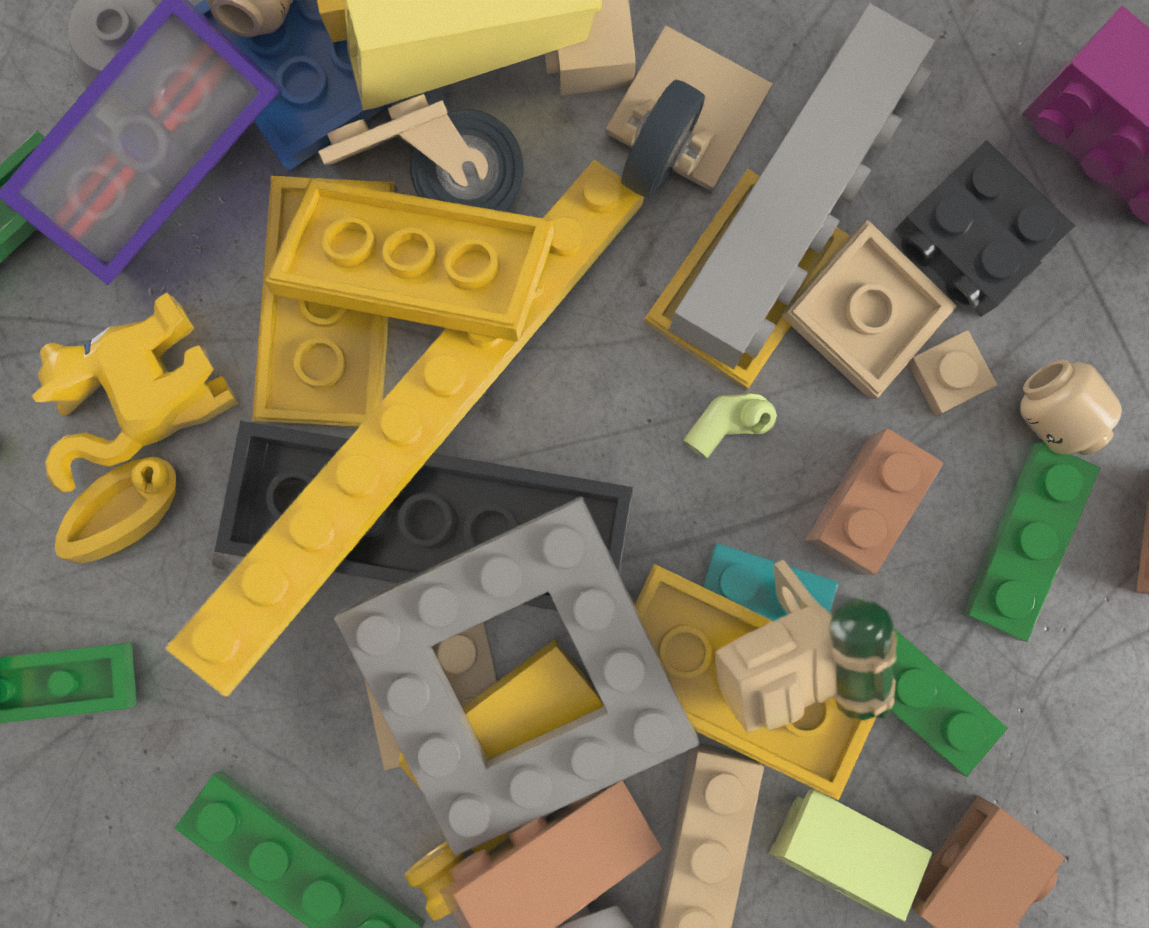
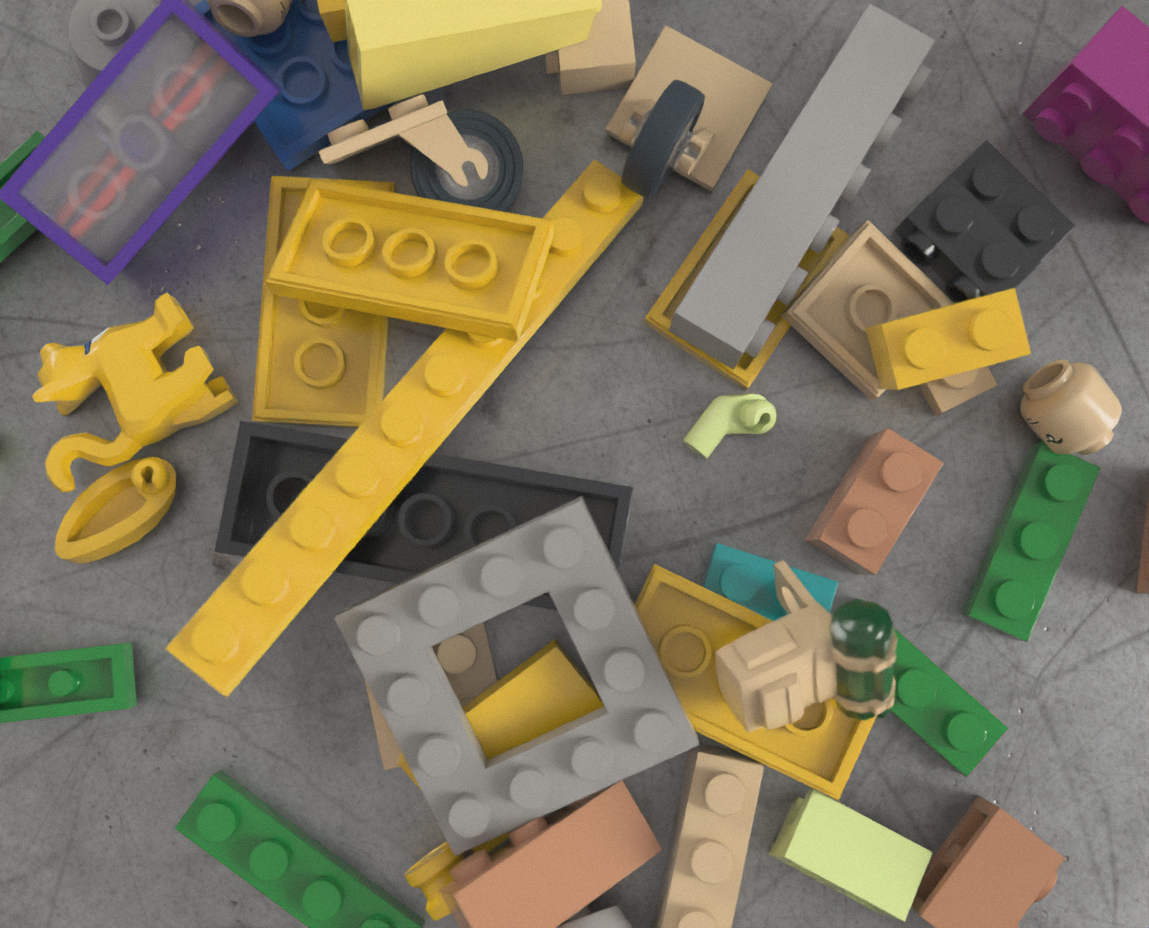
(948, 340): none -> yellow brick

